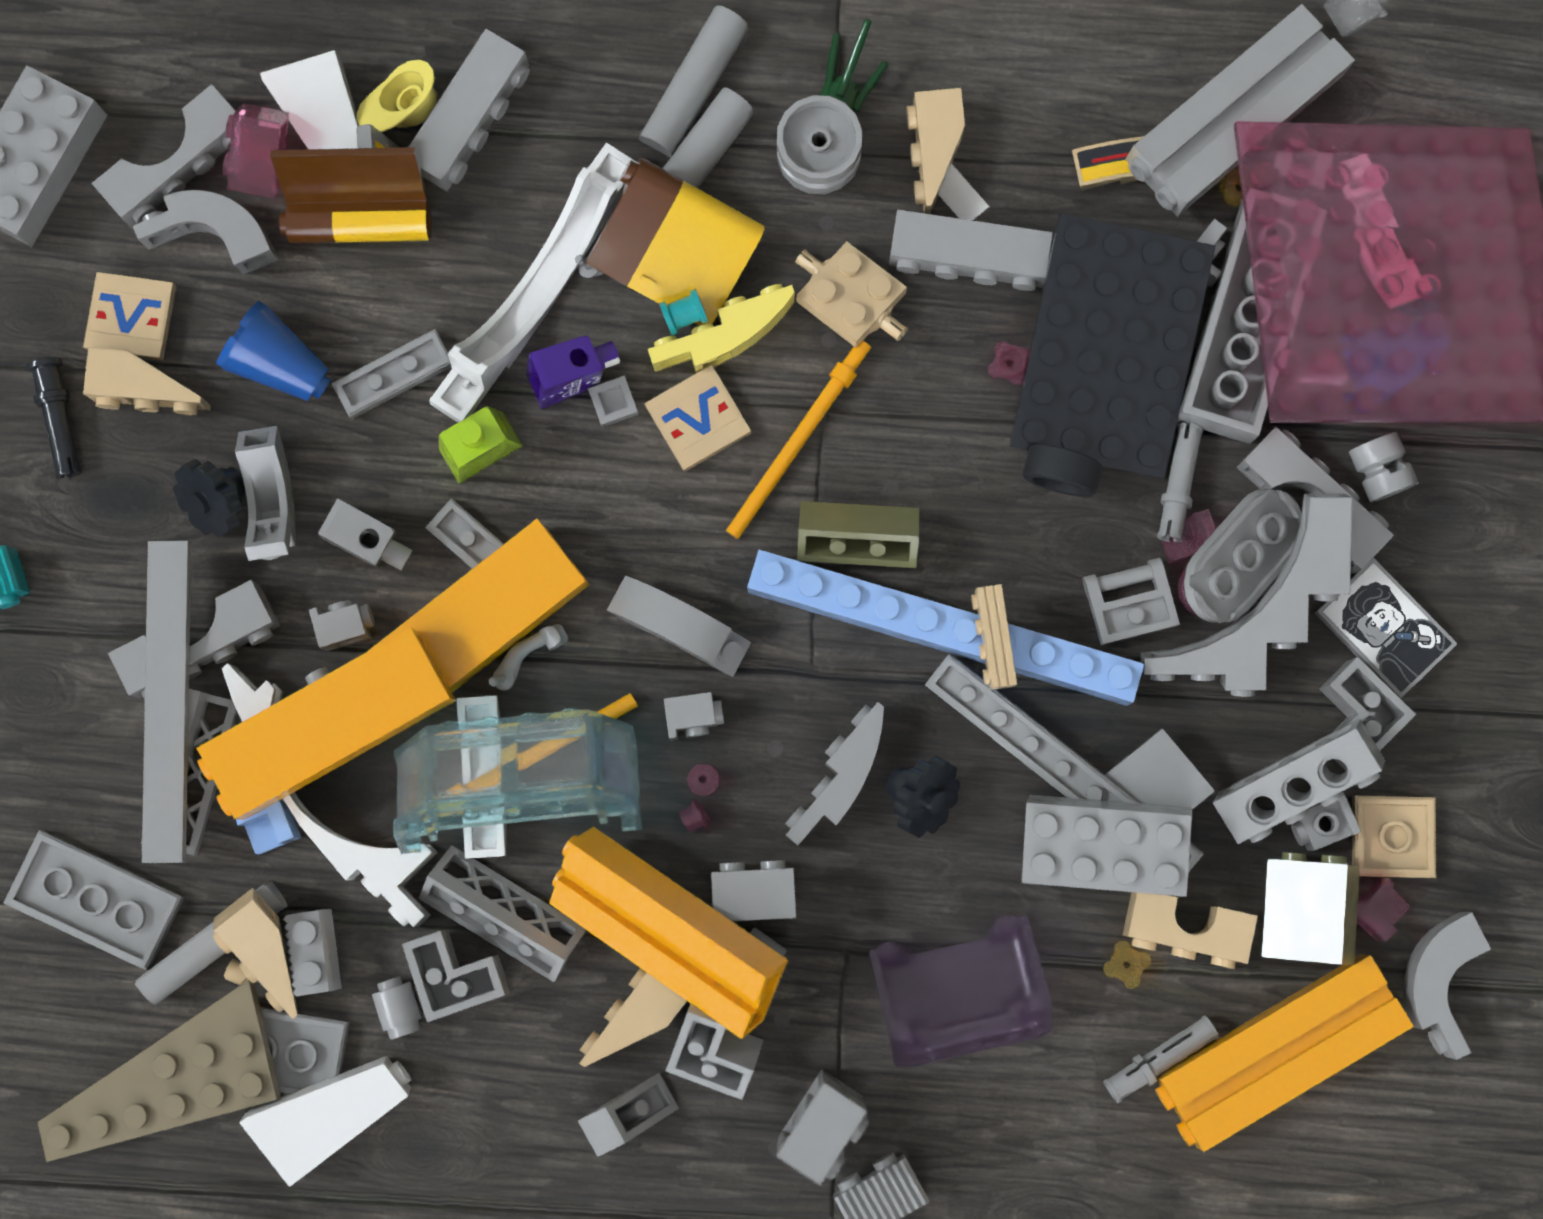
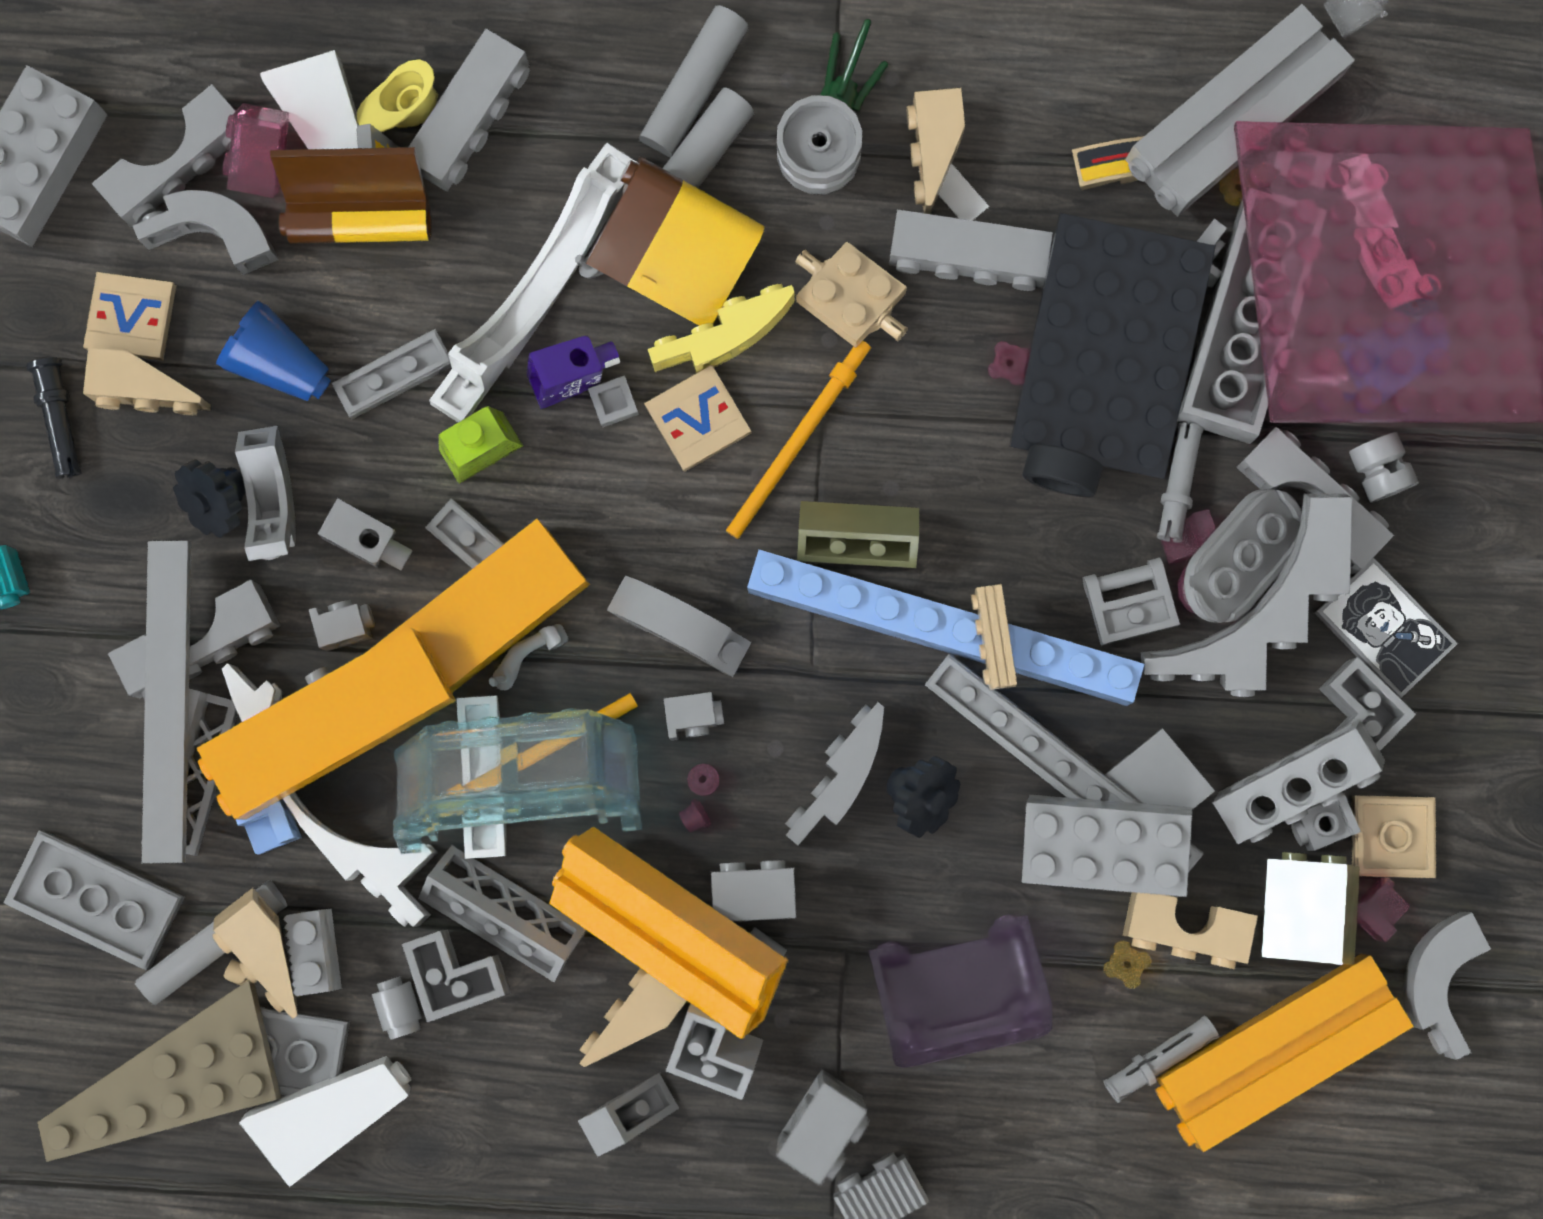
(683, 312): teal bush -> none

